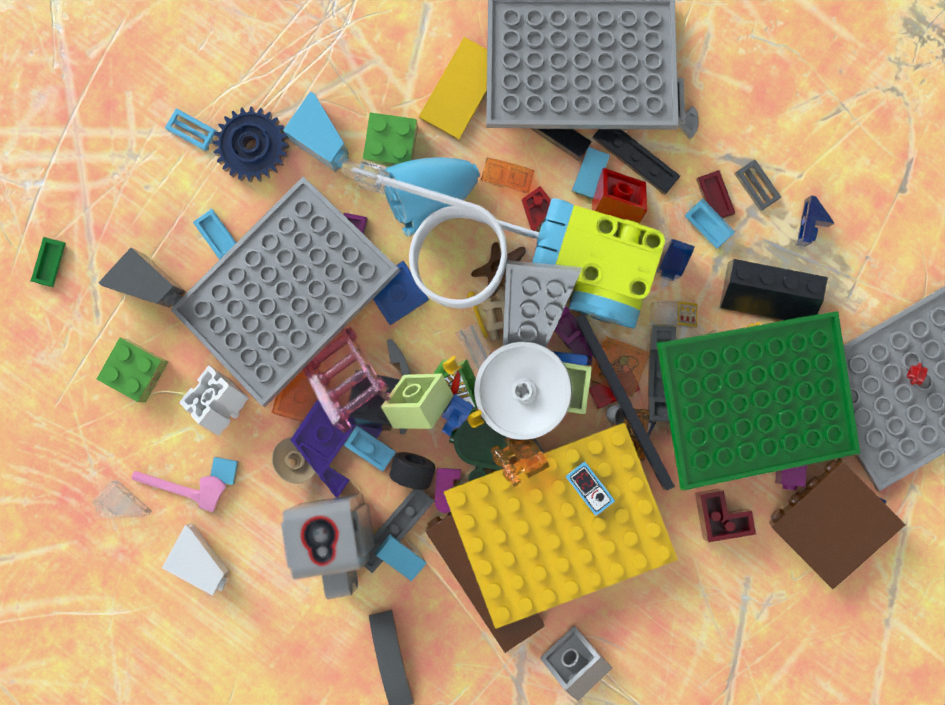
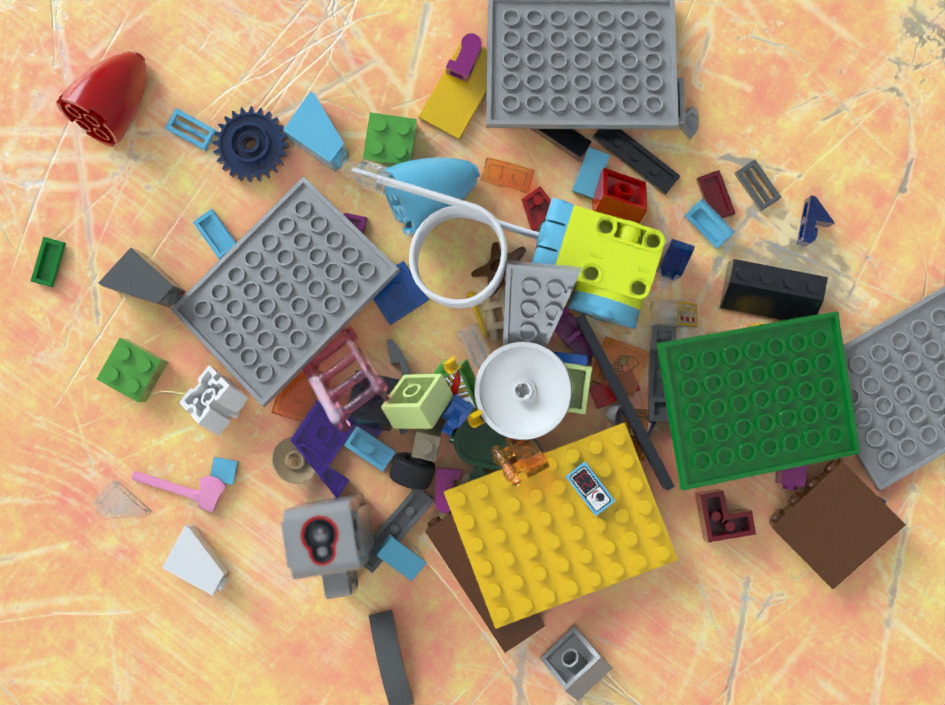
(106, 97): none -> red cylinder
(428, 441): none -> dark tan slope
(467, 58): none -> magenta leg
(917, 374): red plate -> none

